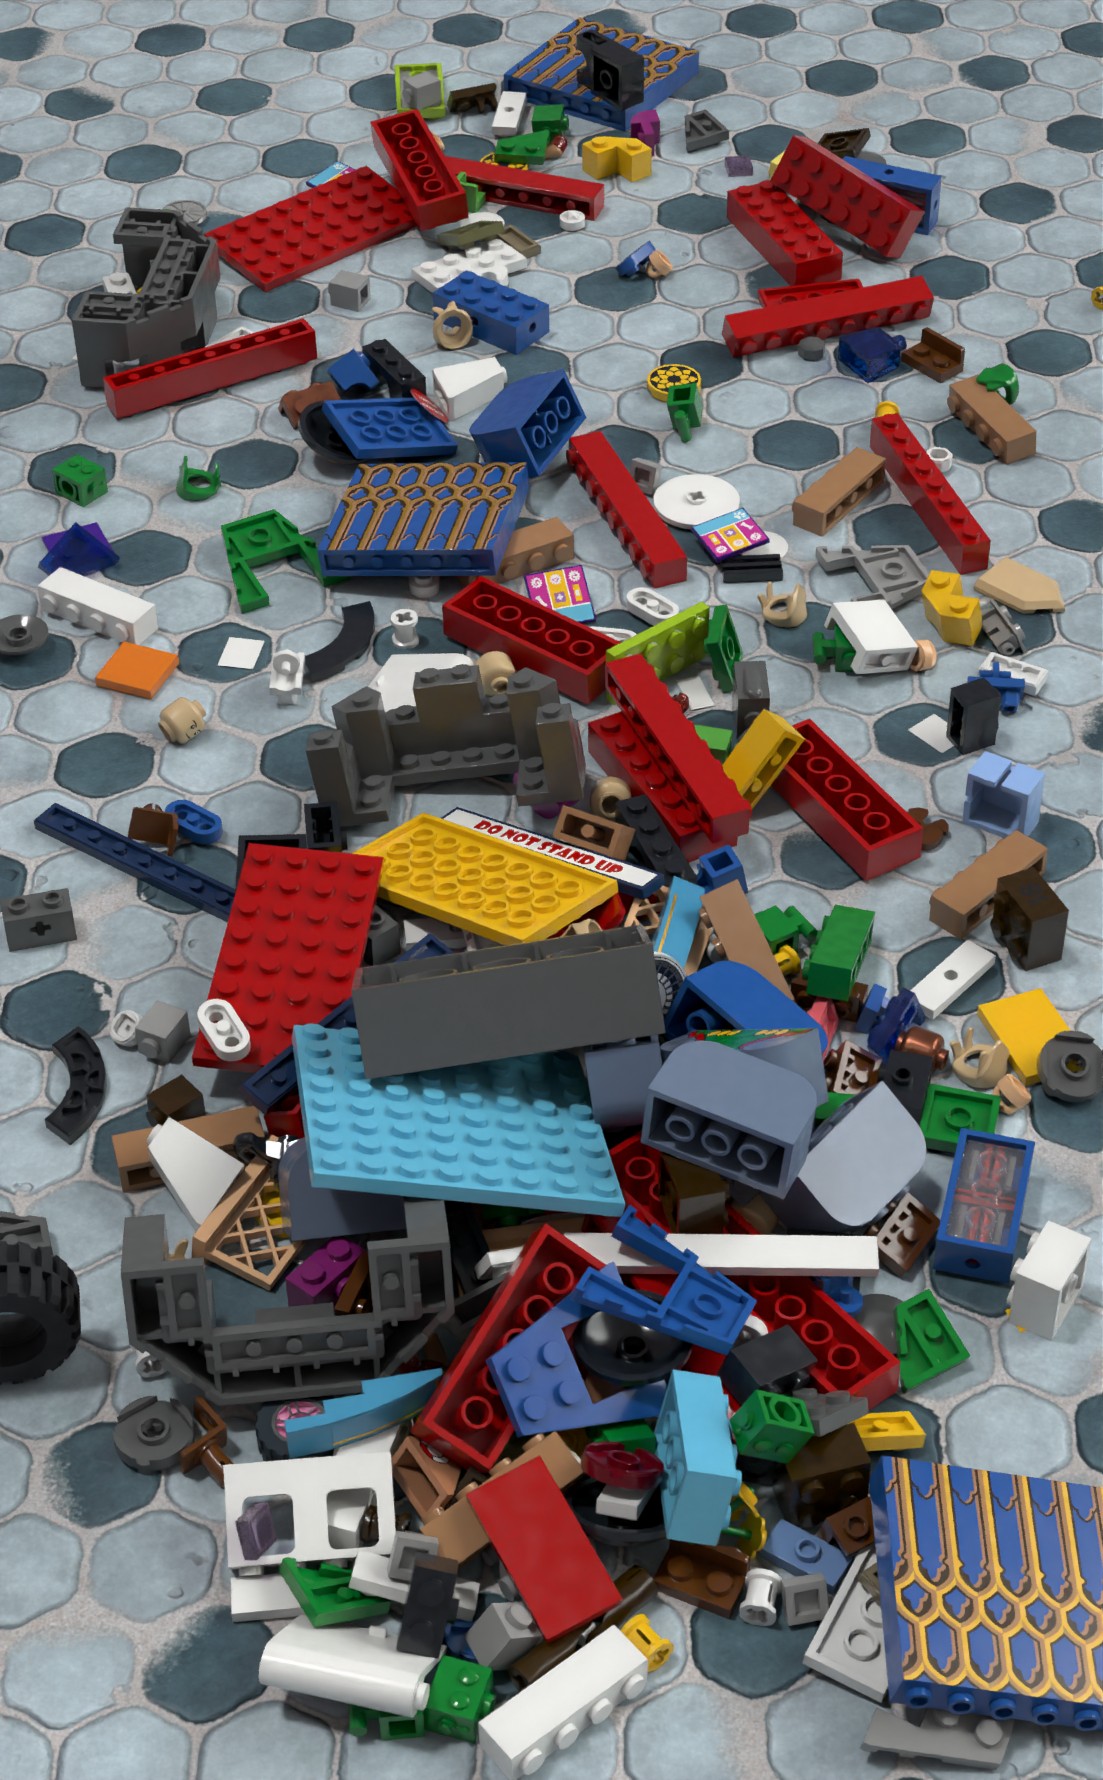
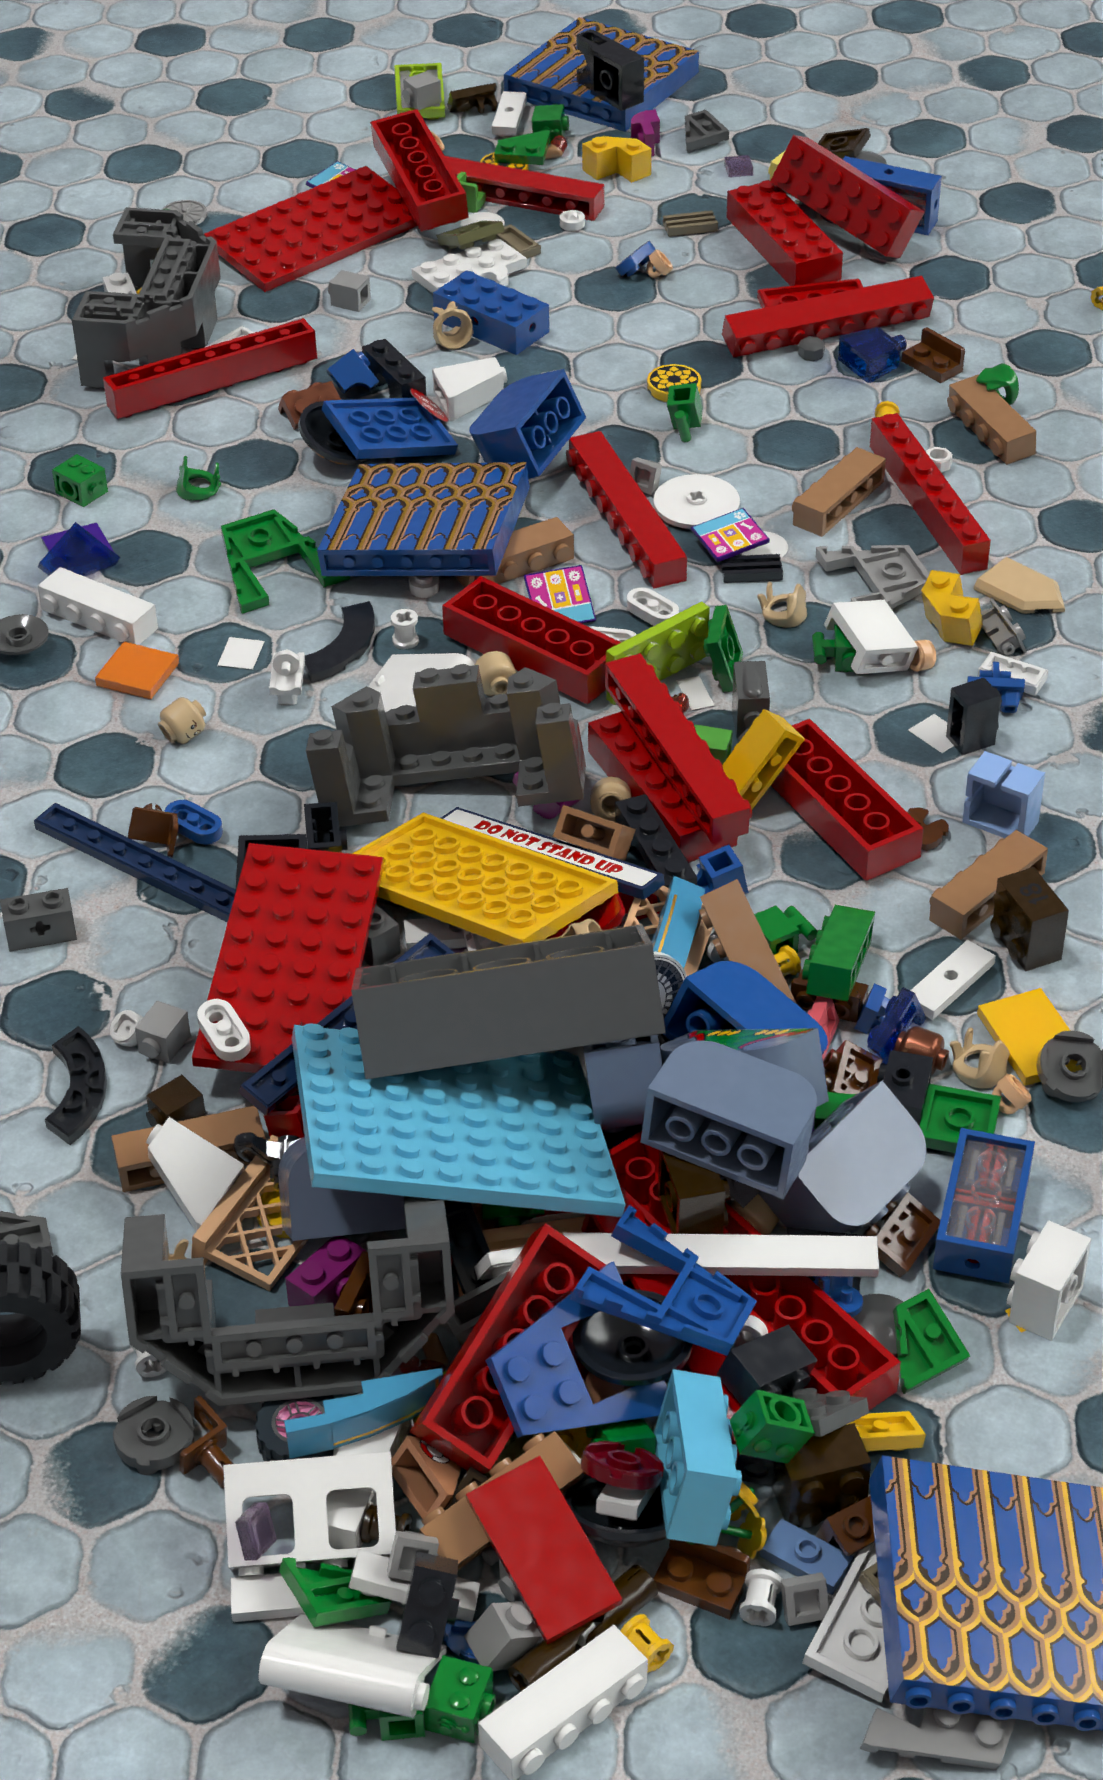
(690, 223): none -> dark tan tile

